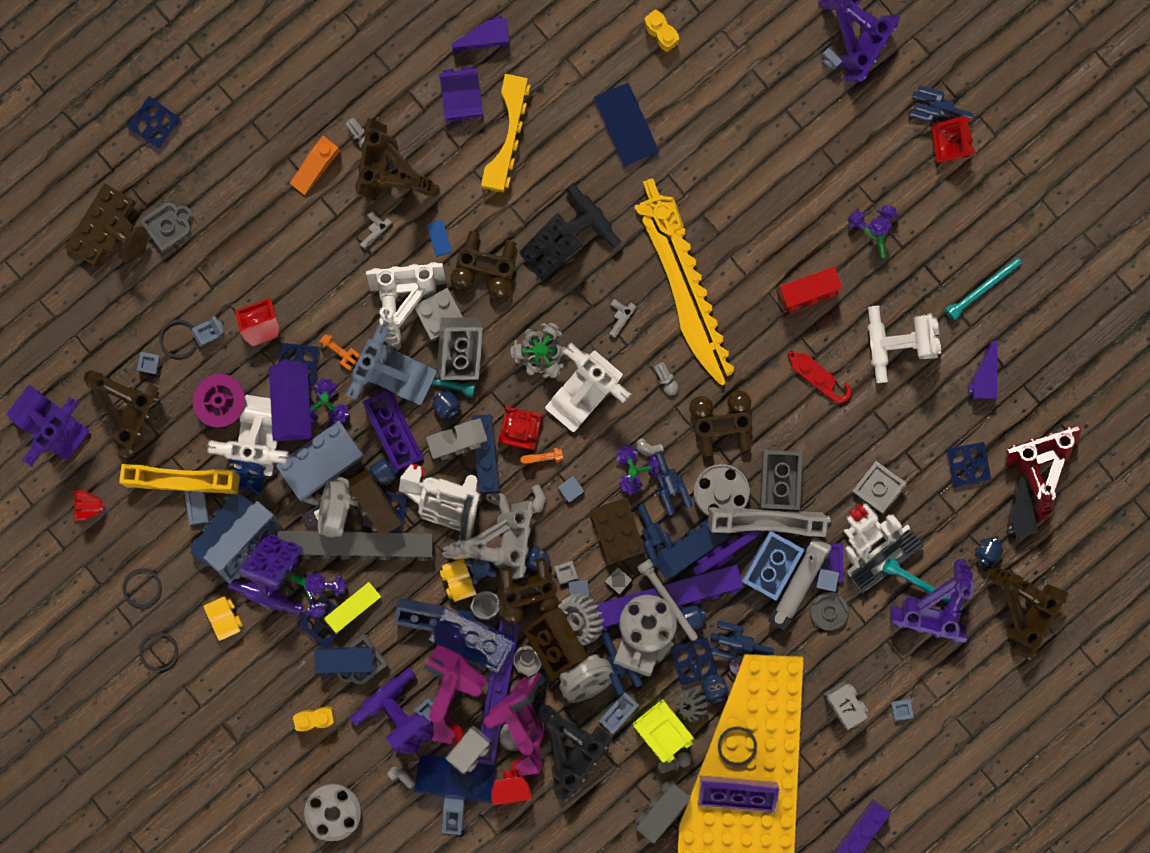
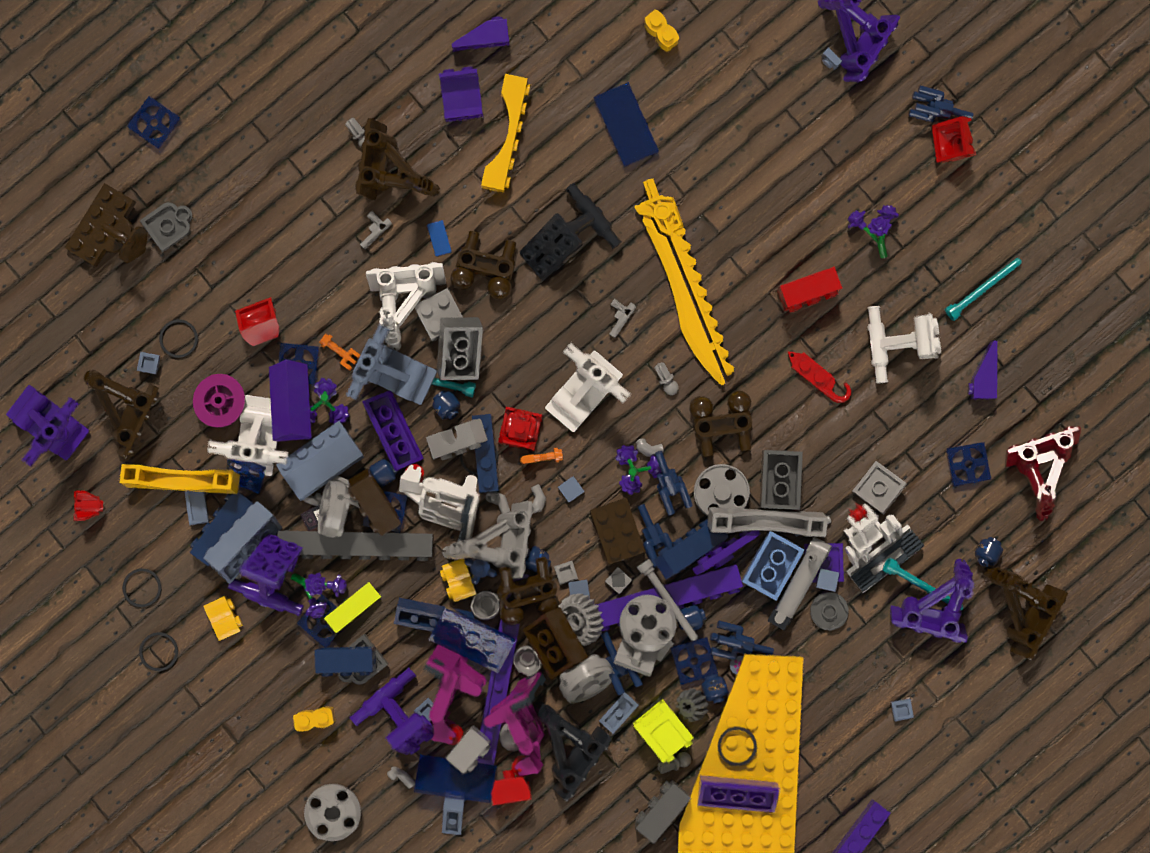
(208, 331): sand blue bracket -> none
(314, 165): orange slope -> none
(534, 340): light grey plant -> none
(845, 705): light grey brick -> none
(1021, 513): black slope -> none

